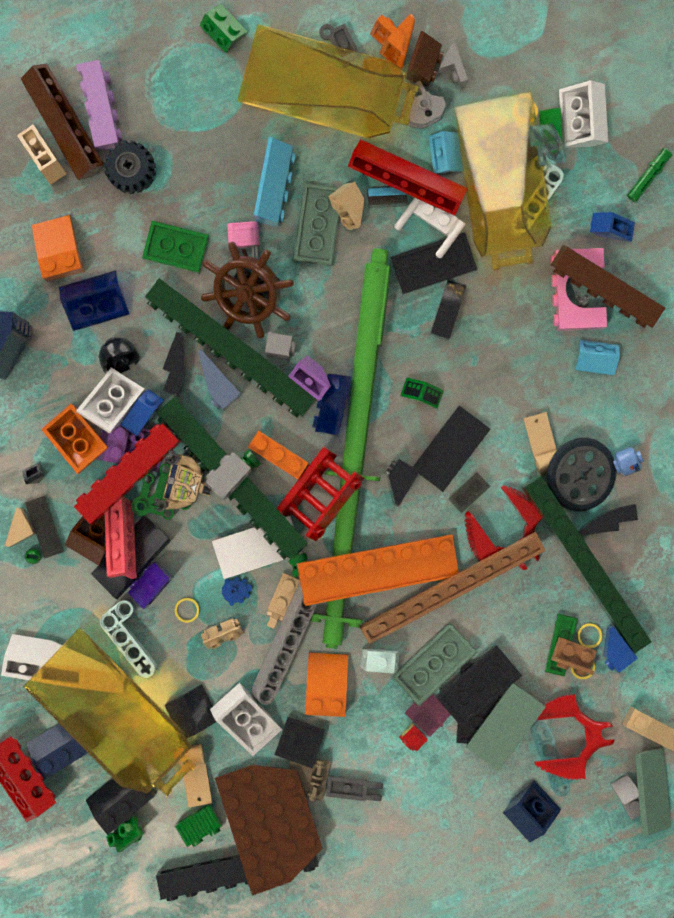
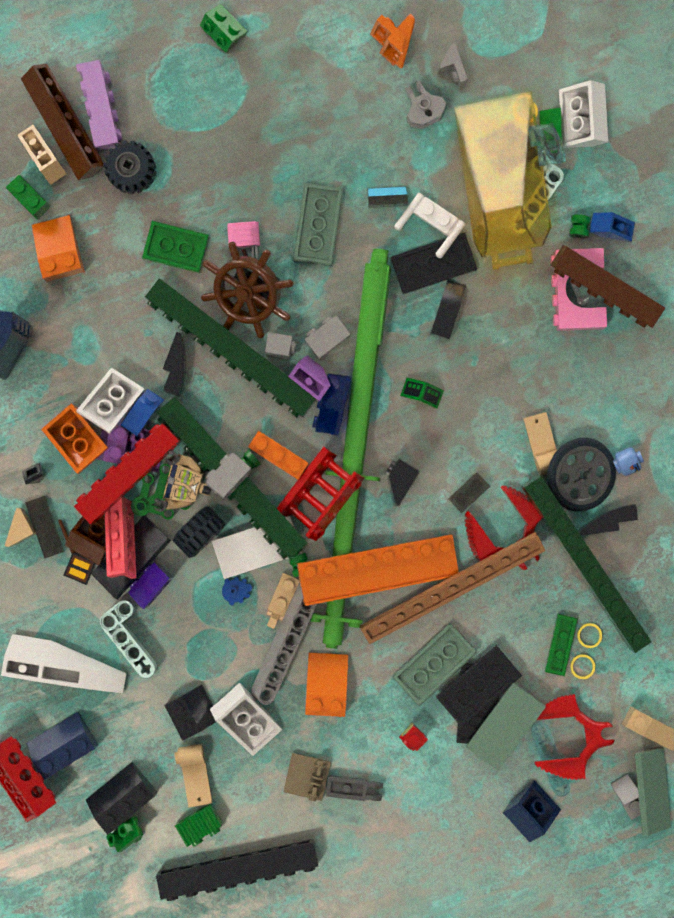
(28, 196): none -> green brick
(33, 552): green hinge -> none
(78, 567): none -> piece
(93, 300): clear blue slope -> none
(110, 716): clear yellow windscreen -> none
(118, 354): black cylinder -> none
(176, 613): light yellow piece -> none
(198, 531): none -> black wheel
(218, 385): sand blue slope -> none
(230, 631): tan hinge -> none
(269, 824): reddish brown plate -> none
(274, 182): medium azure slope -> none
(299, 742): black plate -> none
(324, 84): clear yellow windscreen -> none
(327, 337): none -> light grey brick
(339, 36): dark grey hinge -> none
(348, 204): tan slope -> none
(380, 660): light aqua torso -> none
(407, 177): red brick -> none
(424, 59): reddish brown slope -> none
(429, 715): clear pink piece -> none
(445, 152): medium azure panel -> none
(451, 448): black tile -> none
(573, 655): medium nougat bracket -> none
(579, 226): none -> green wheel
(597, 357): medium azure panel -> none
(616, 651): blue slope -> none
(655, 168): green pin -> none

